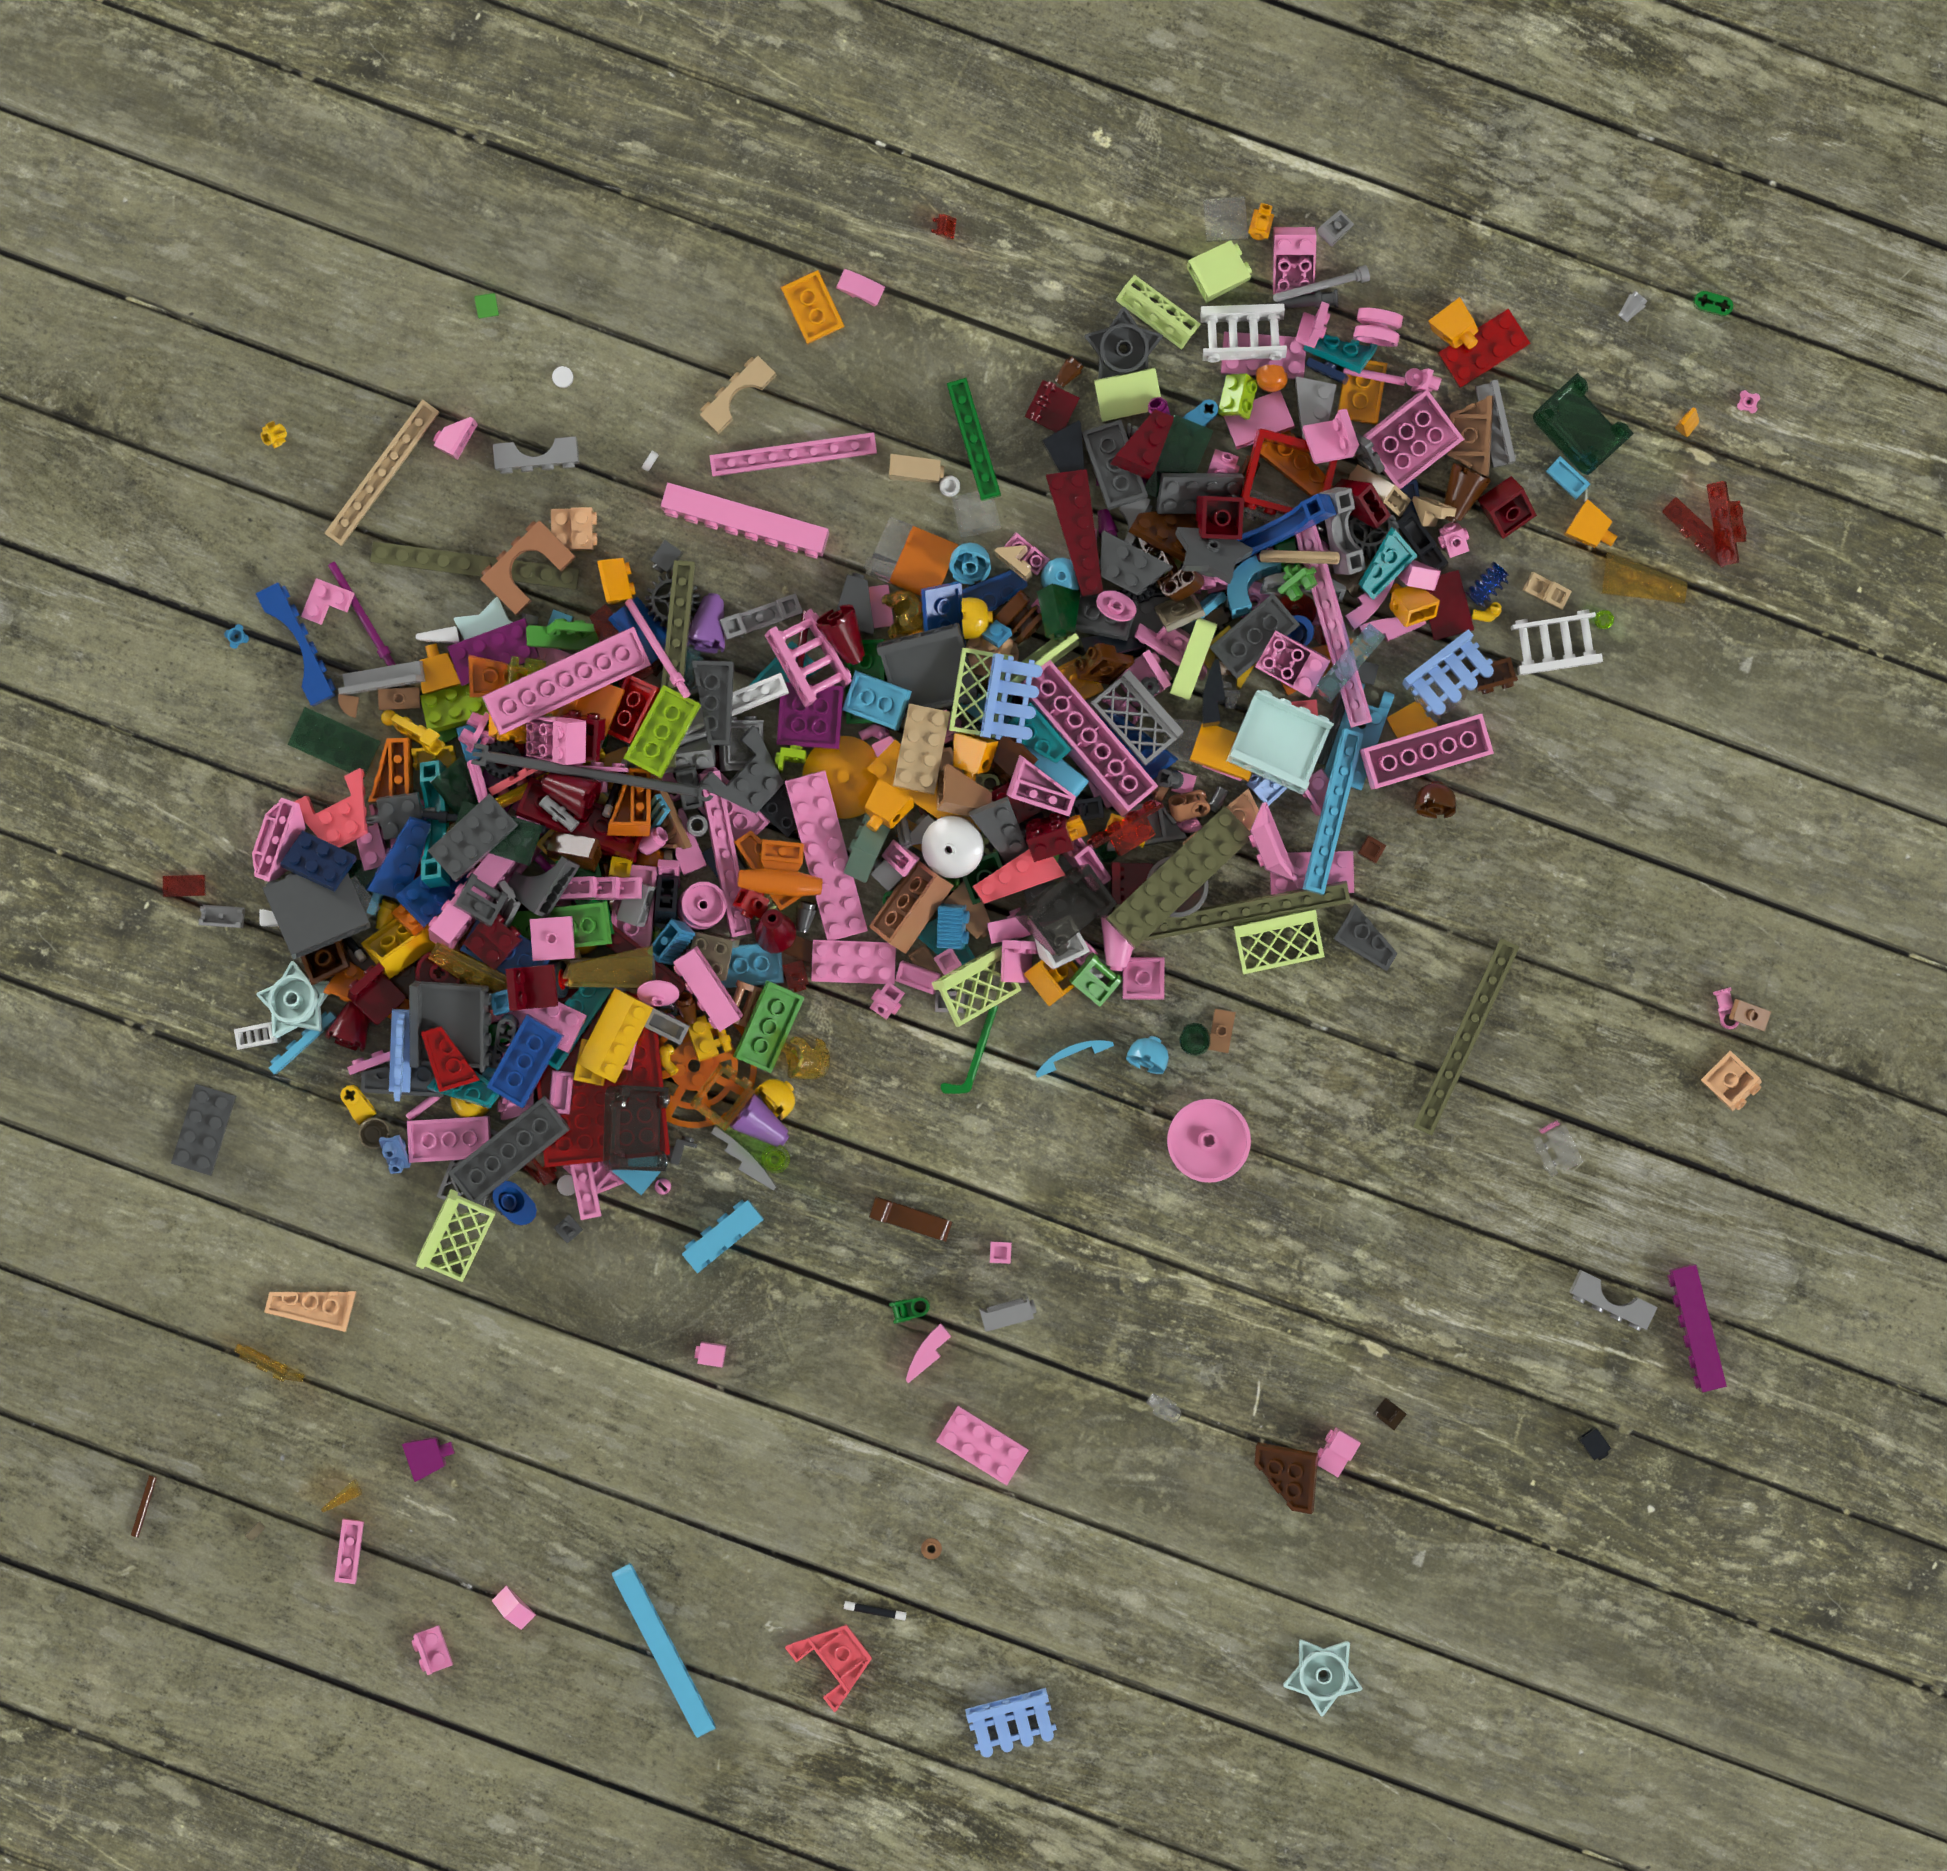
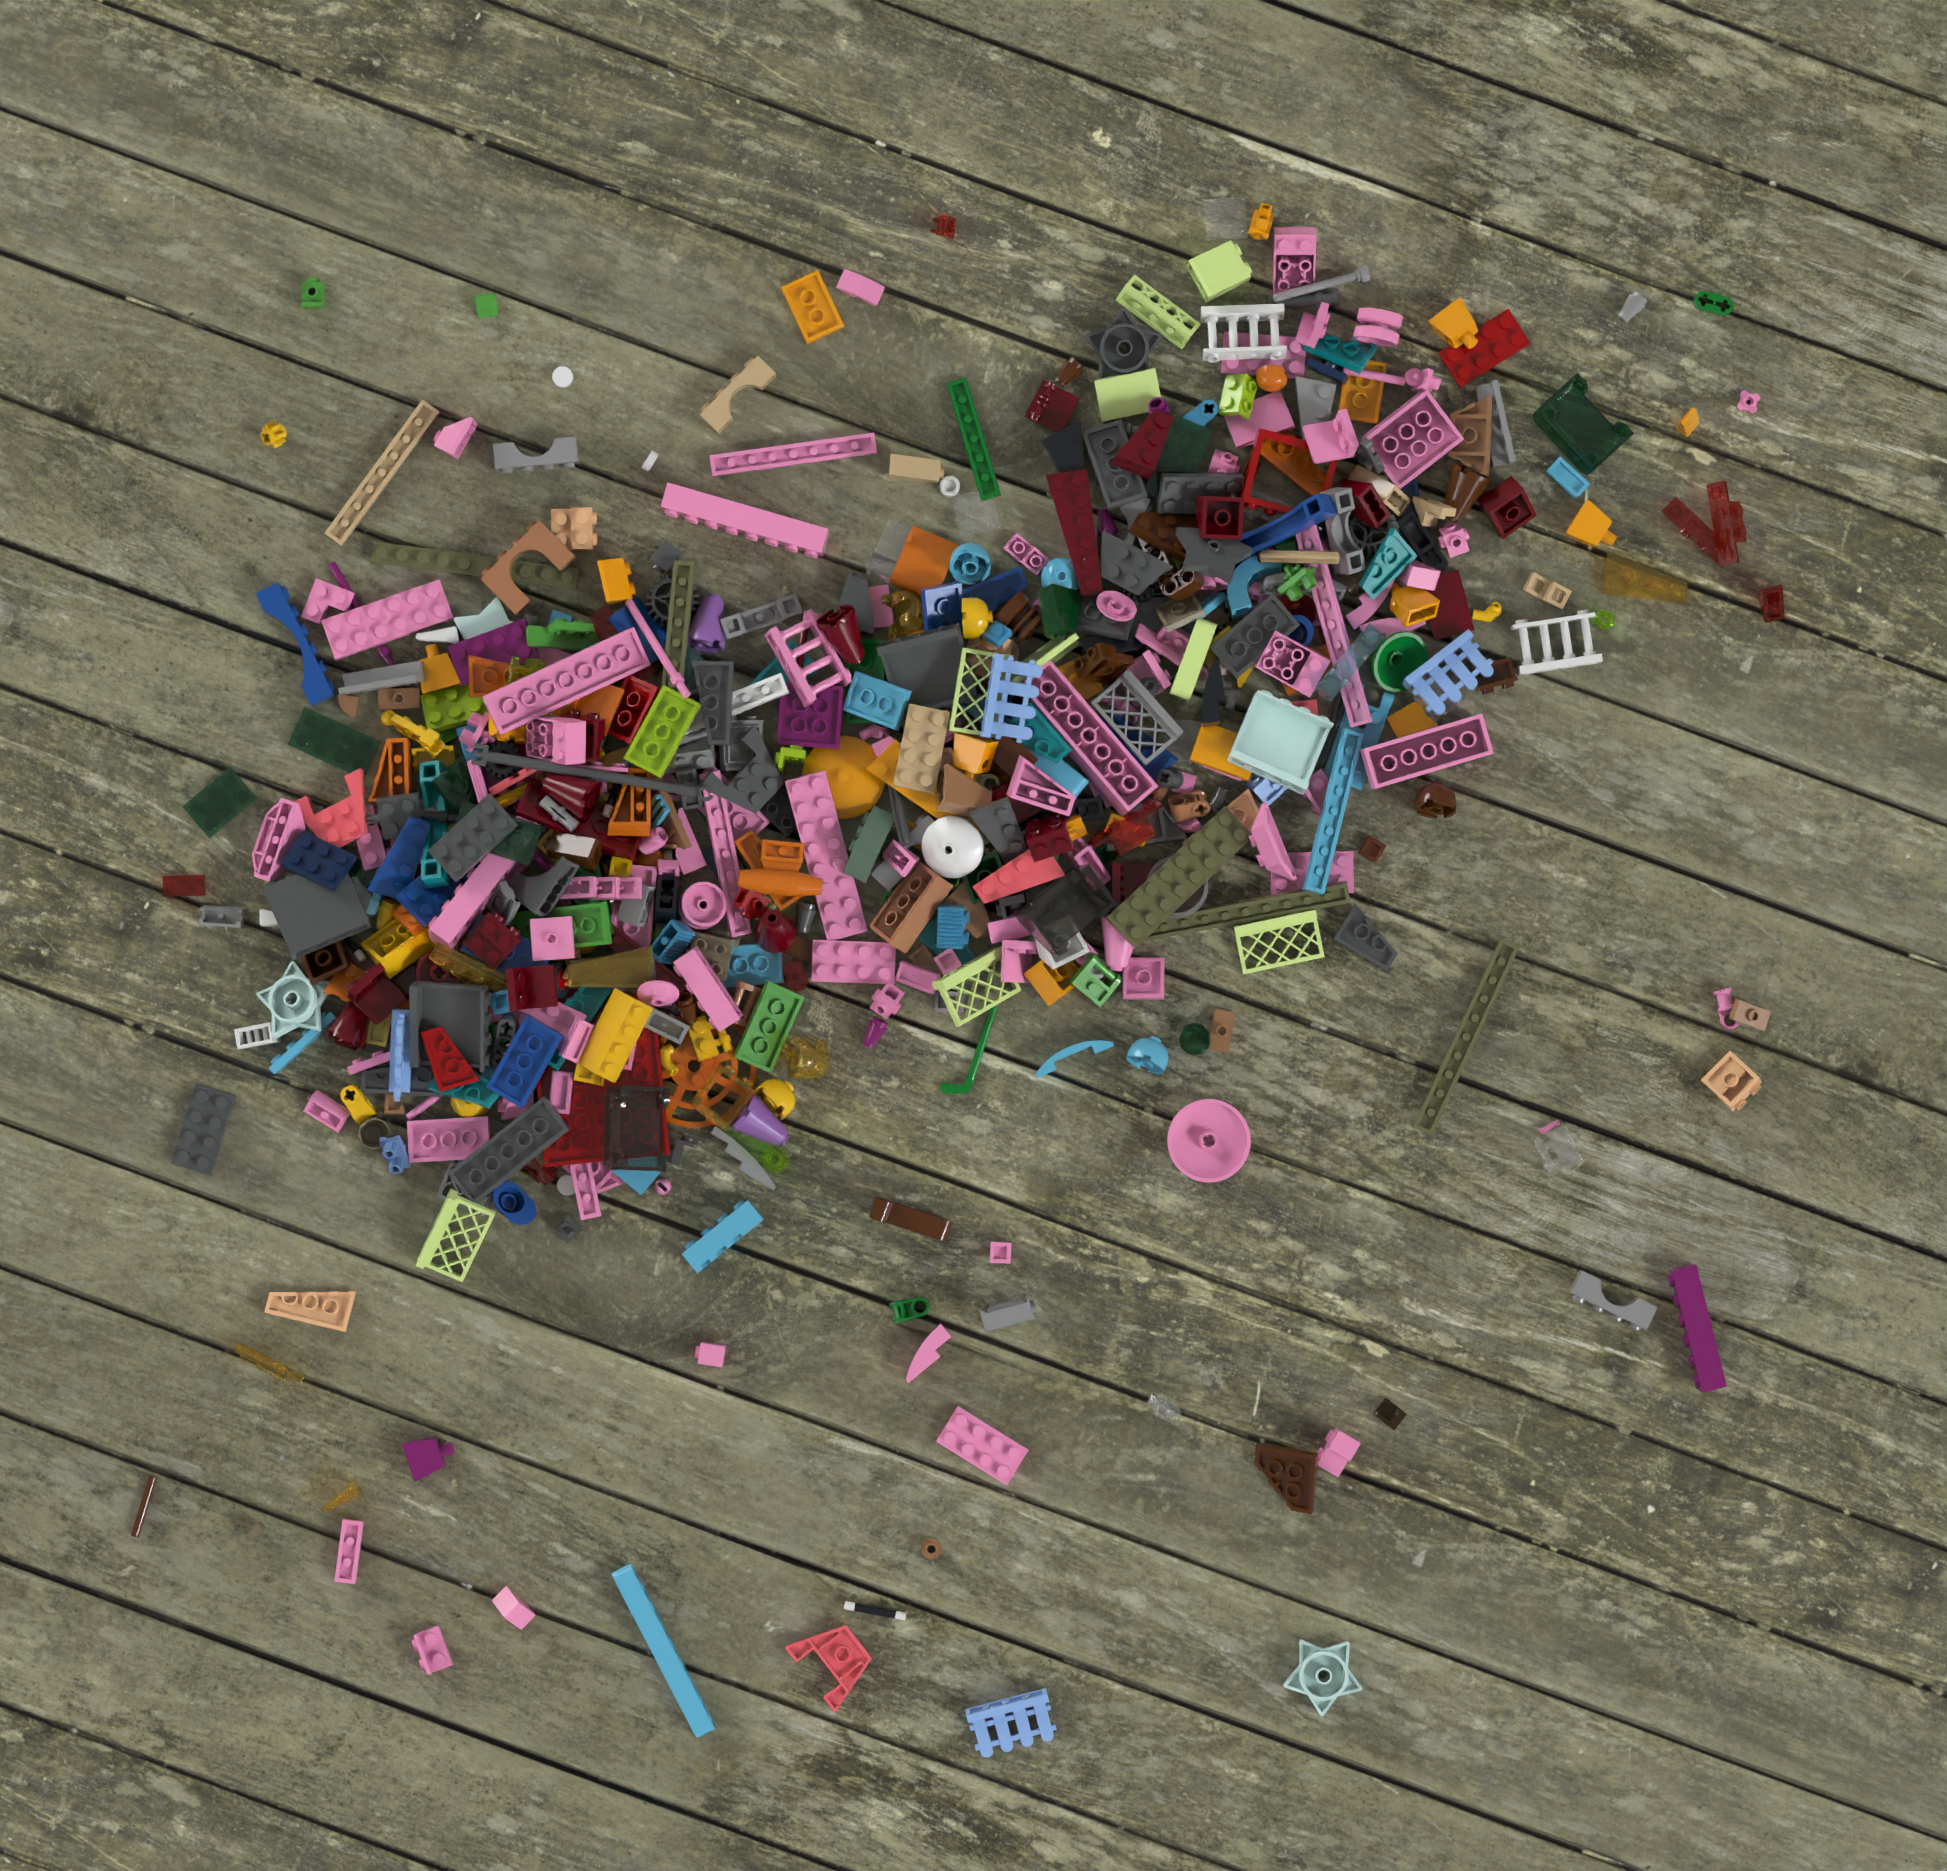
(220, 802): none -> clear green plate
(234, 642): dark azure plate -> none
(314, 301): none -> bright green brick
(327, 1111): none -> bright pink slope
(379, 1033): none -> light yellow plate
(387, 619): none -> bright pink plate
(392, 1106): none -> medium nougat tile
(478, 906): dark grey plate -> none
(576, 1040): none -> bright pink tile
(697, 819): light grey brick -> none
(875, 1030): none -> magenta cone
(886, 806): light orange torso -> none
(1011, 557): tan slope -> none
(1012, 902): none -> dark grey bracket
(1335, 228): light grey slope -> none
(1408, 654): none -> green dish
(1488, 584): clear blue piece -> none
(1594, 1444): black brick -> none
(1771, 603): none -> clear red slope

